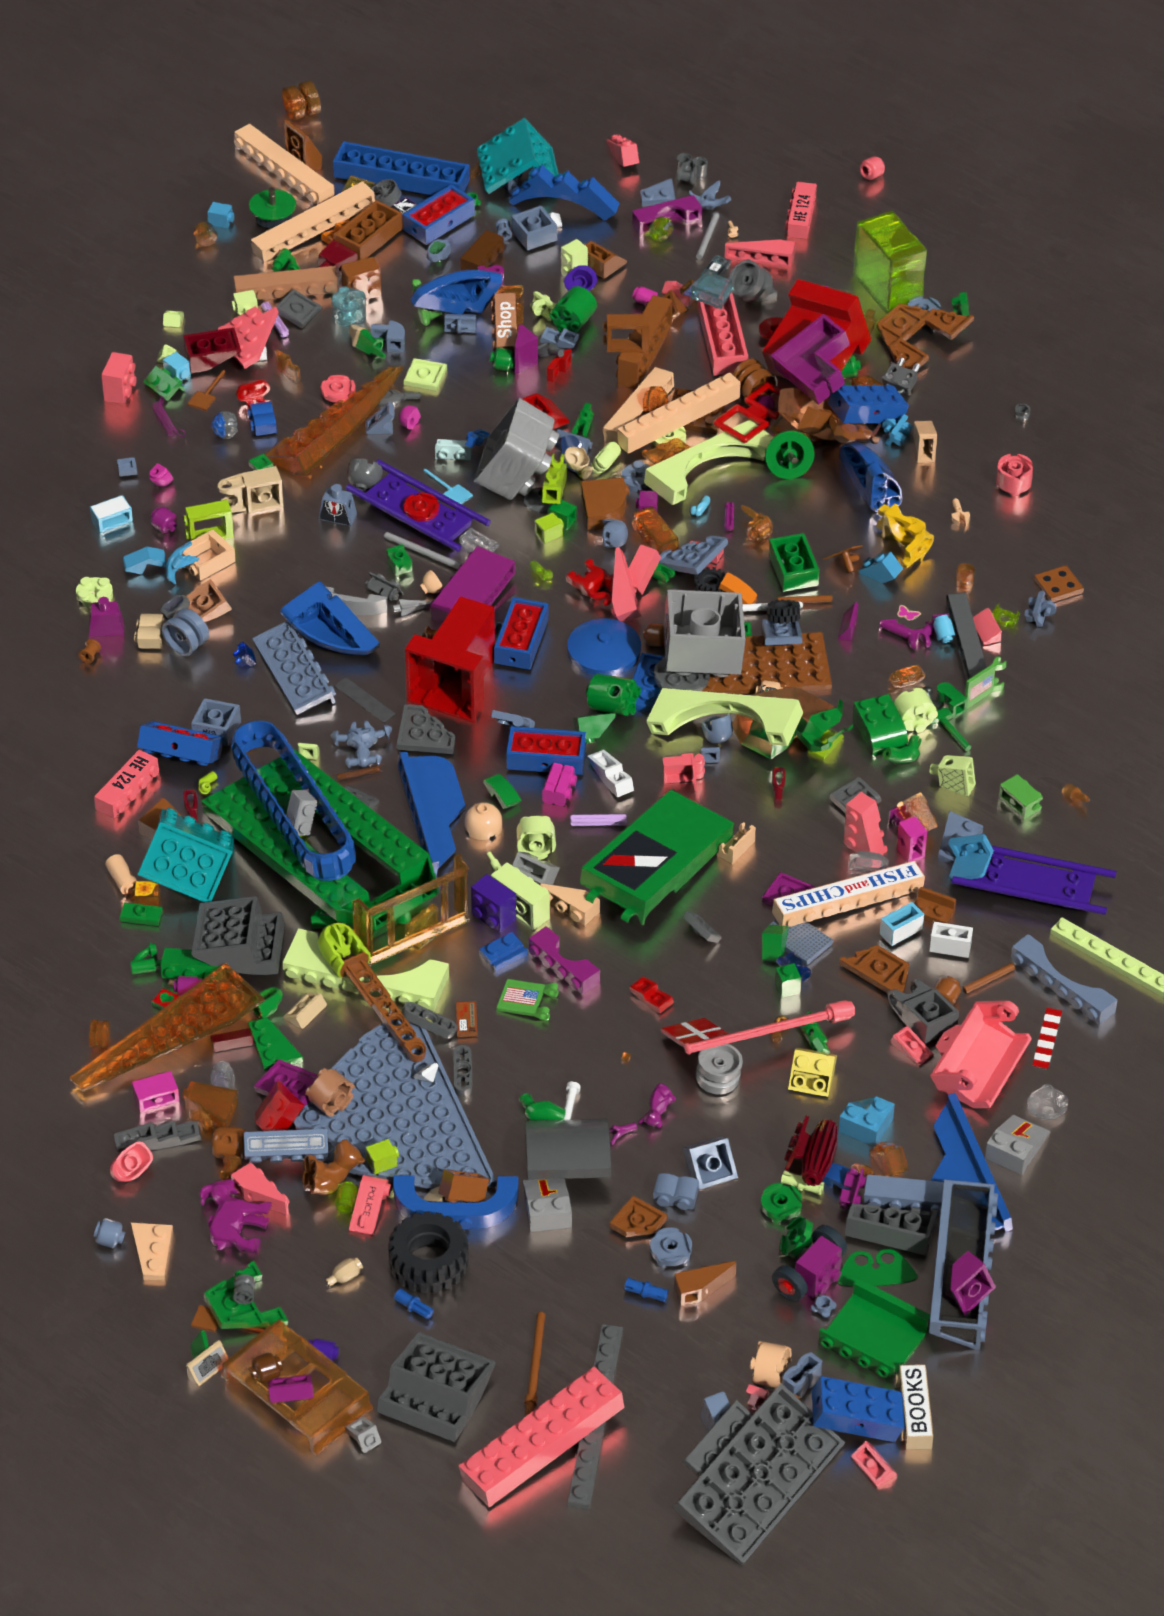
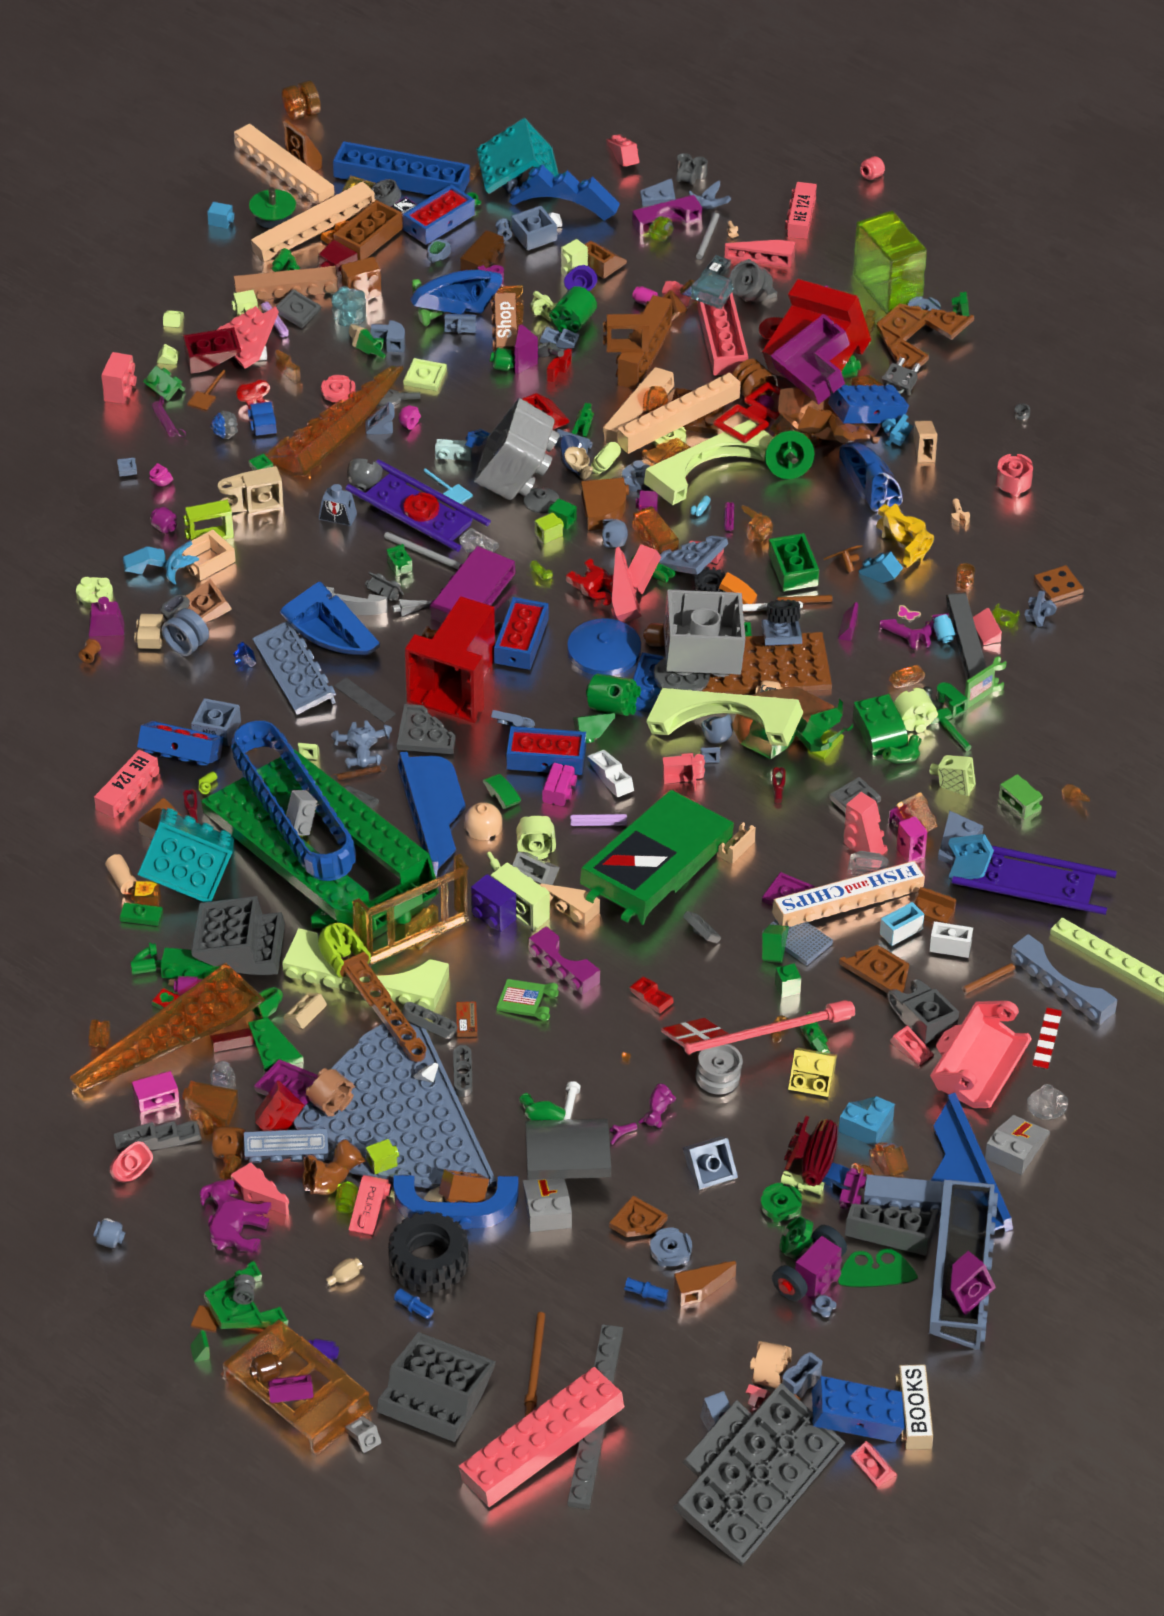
(111, 513): brick -> none
(153, 1248): light nougat wing -> none
(177, 366): medium azure brick -> none
(205, 234): clear orange head -> none
(207, 1363): slope -> none
(431, 583): light nougat brick -> none
(503, 951): blue plate -> none
(554, 481): lime brick -> none
(676, 1191): sand blue brick -> none
(791, 958): clear blue piece -> none
(876, 1330): green panel -> none
(949, 988): dark orange head -> none

